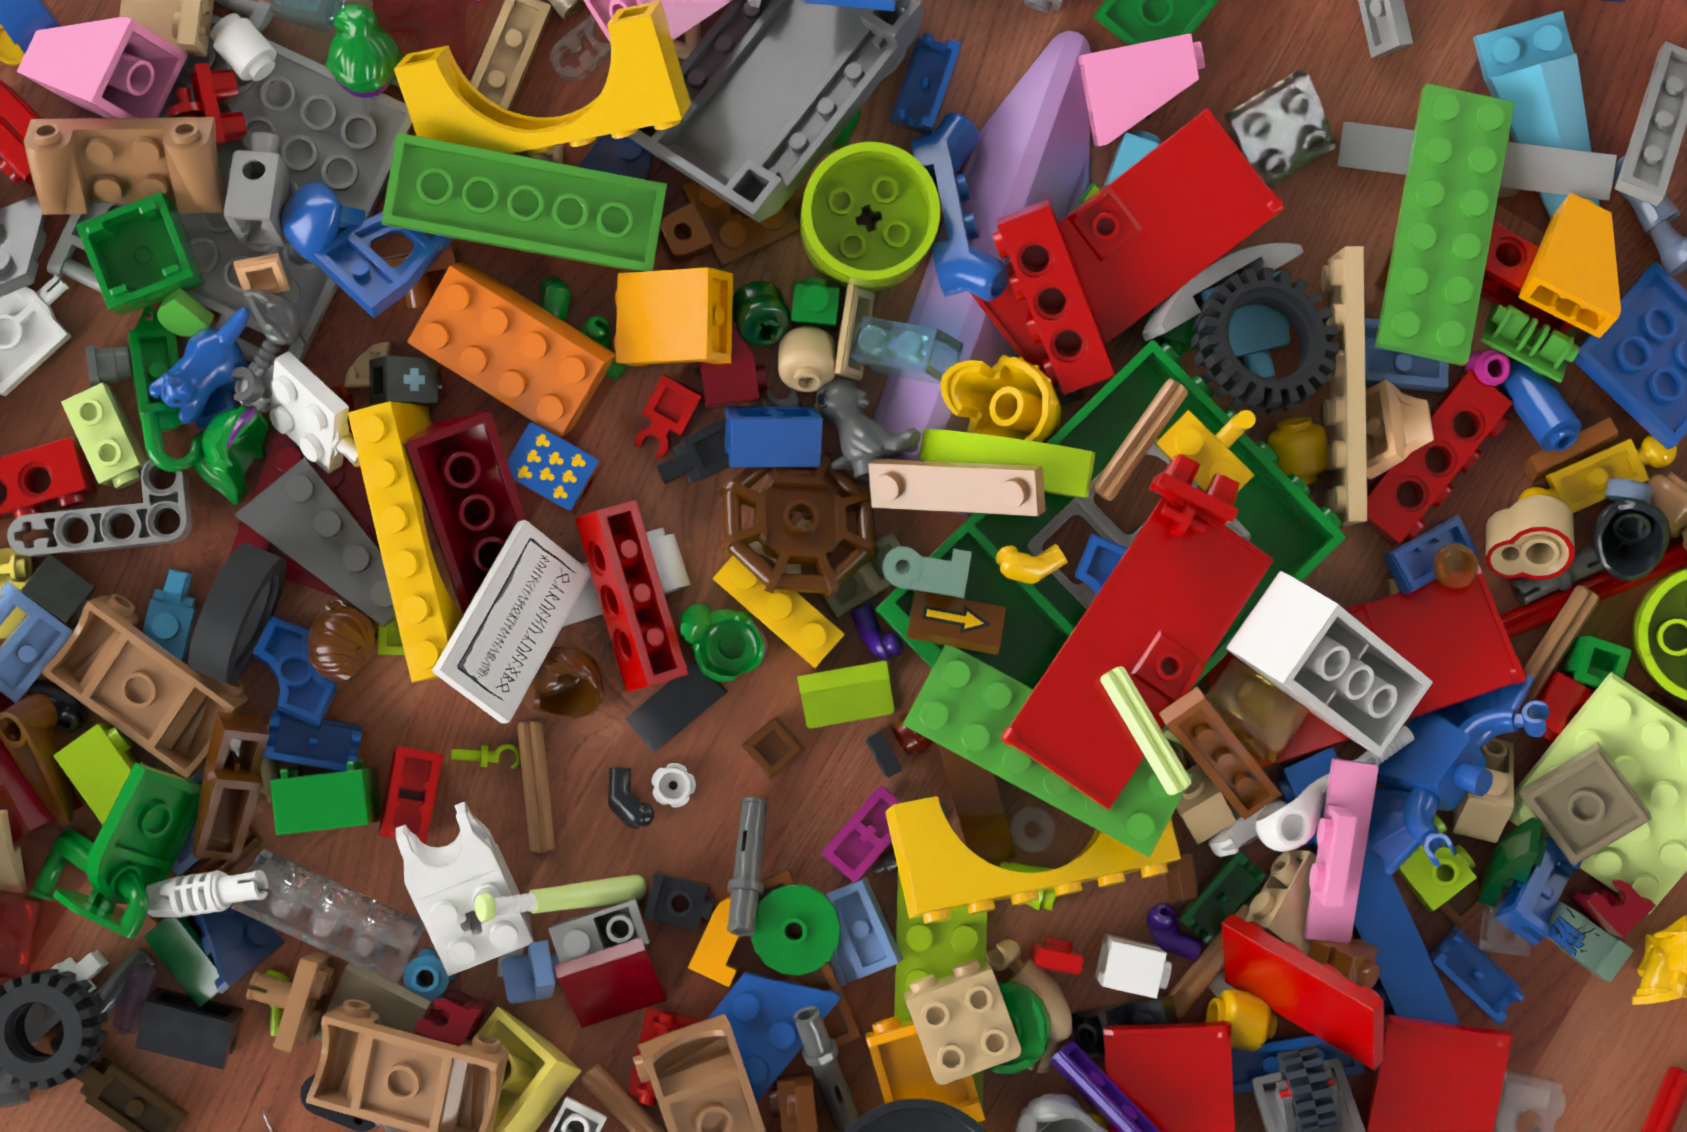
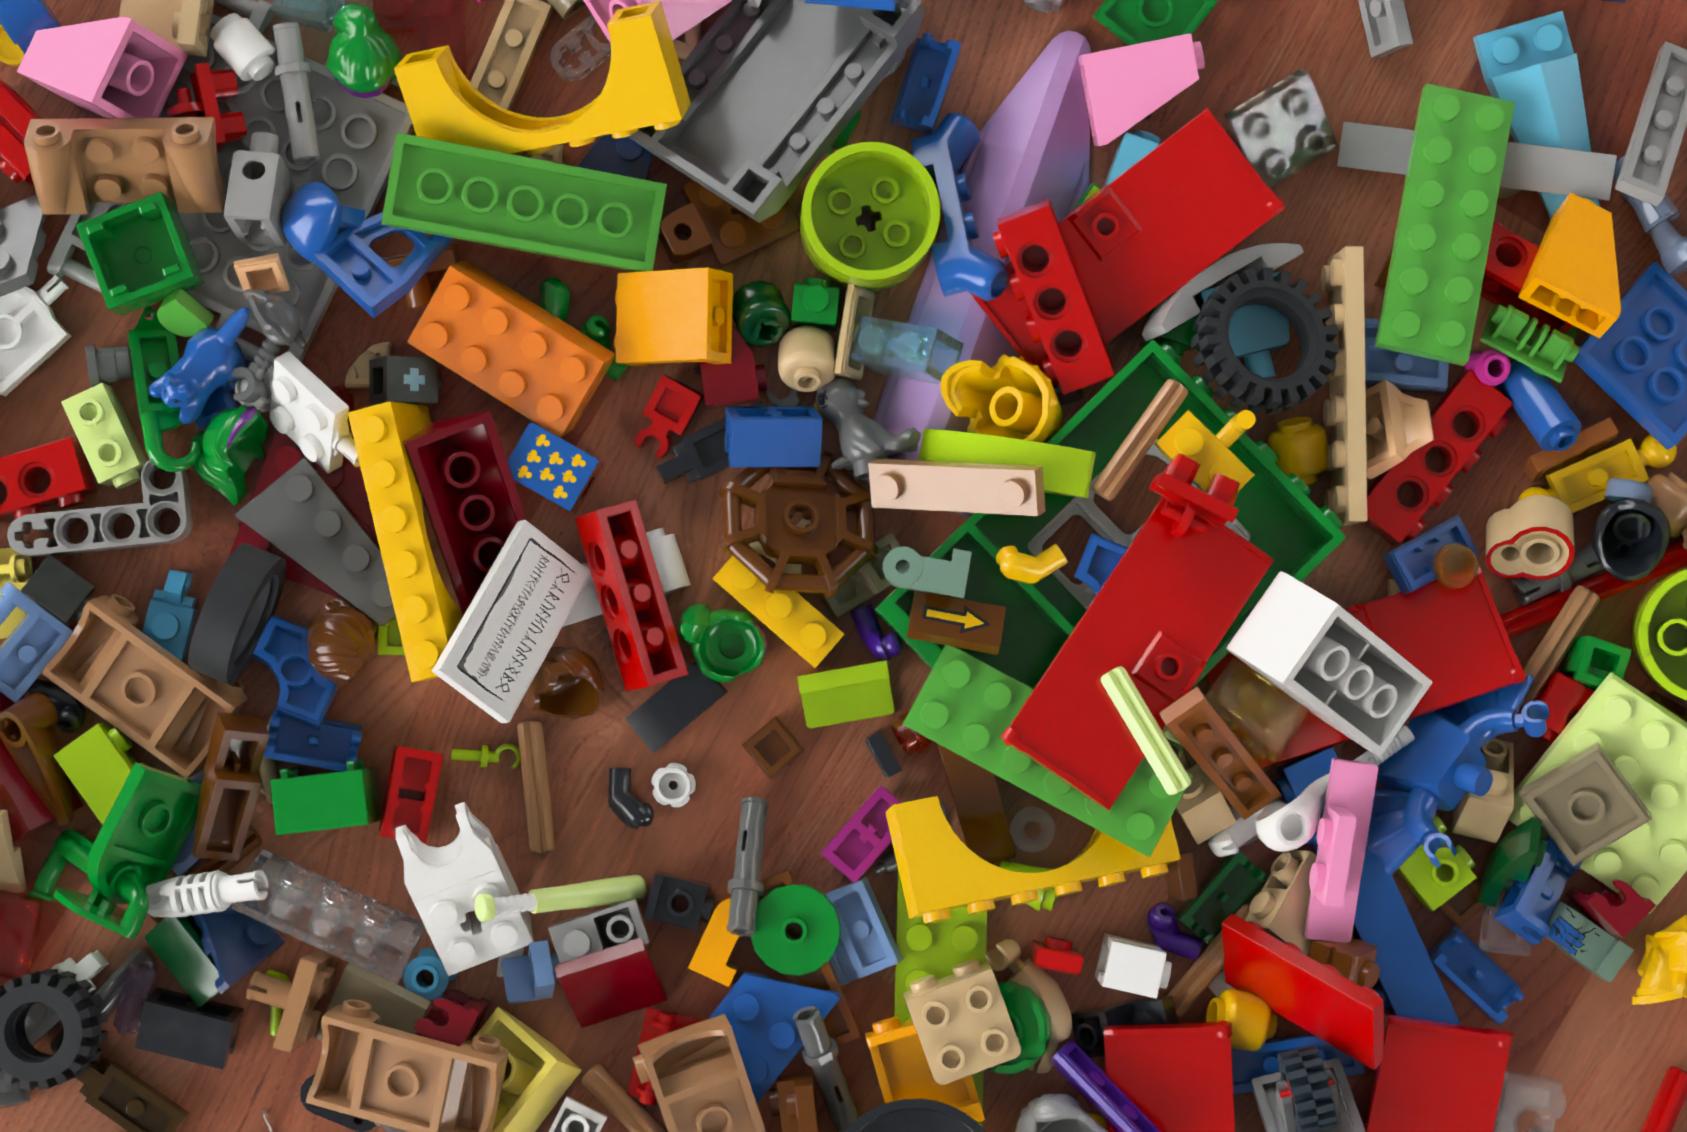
(296, 92): none -> light grey pin

